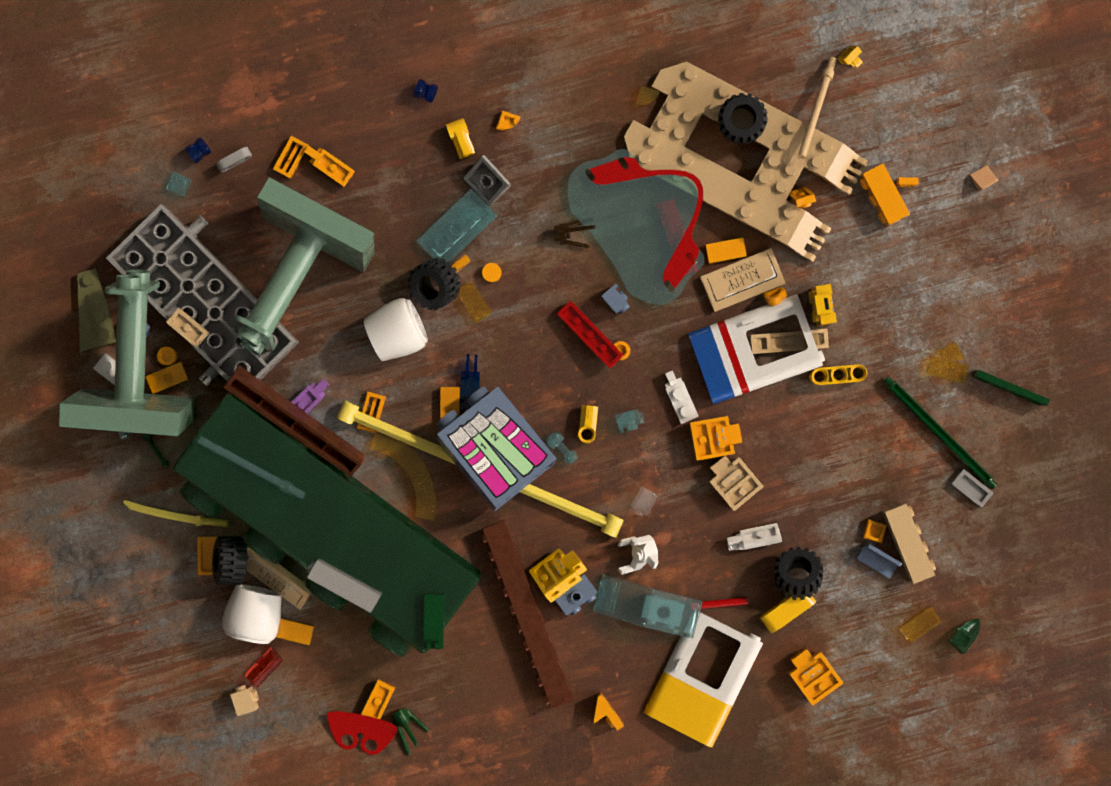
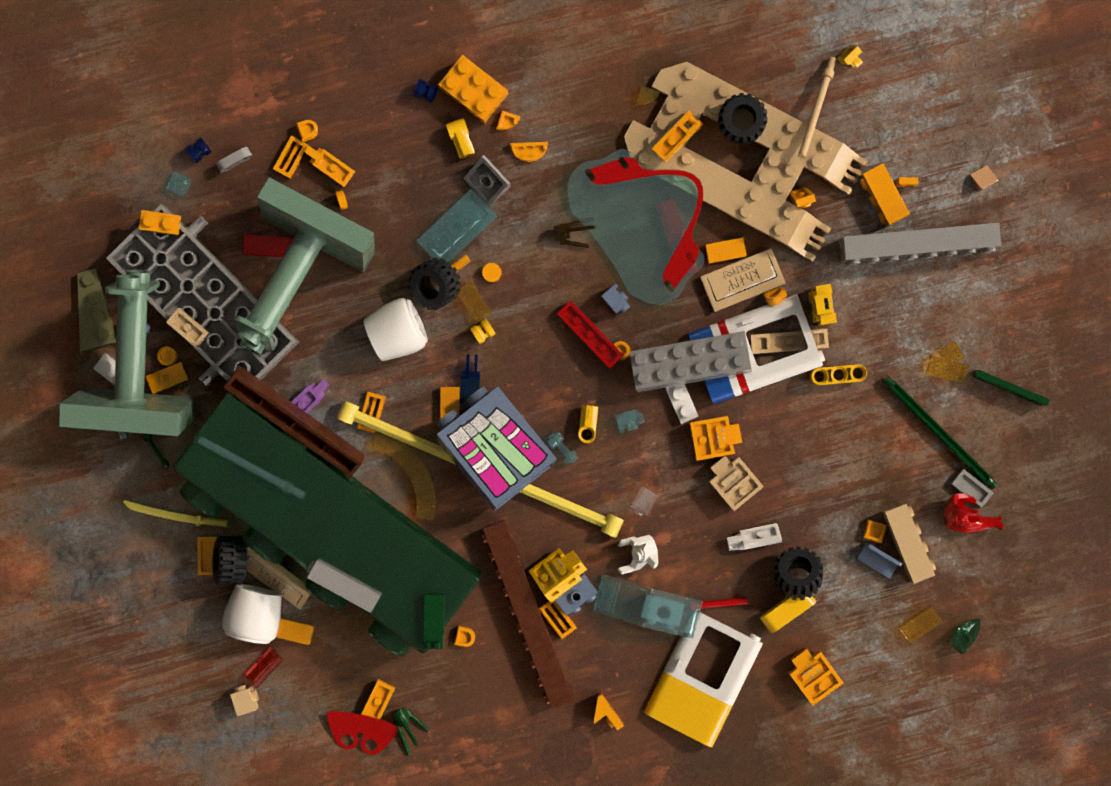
(159, 222): none -> light orange plate
(265, 245): none -> red beam
(307, 130): none -> light orange tile
(341, 200): none -> light orange tile
(465, 636): none -> light orange tile
(473, 89): none -> light orange brick
(478, 332): none -> yellow wheel
(529, 151): none -> light orange tile
(567, 631): none -> light orange tile
(676, 137): none -> light orange plate
(690, 361): none -> light grey brick
(917, 243): none -> light grey brick
(965, 519): none -> red hair

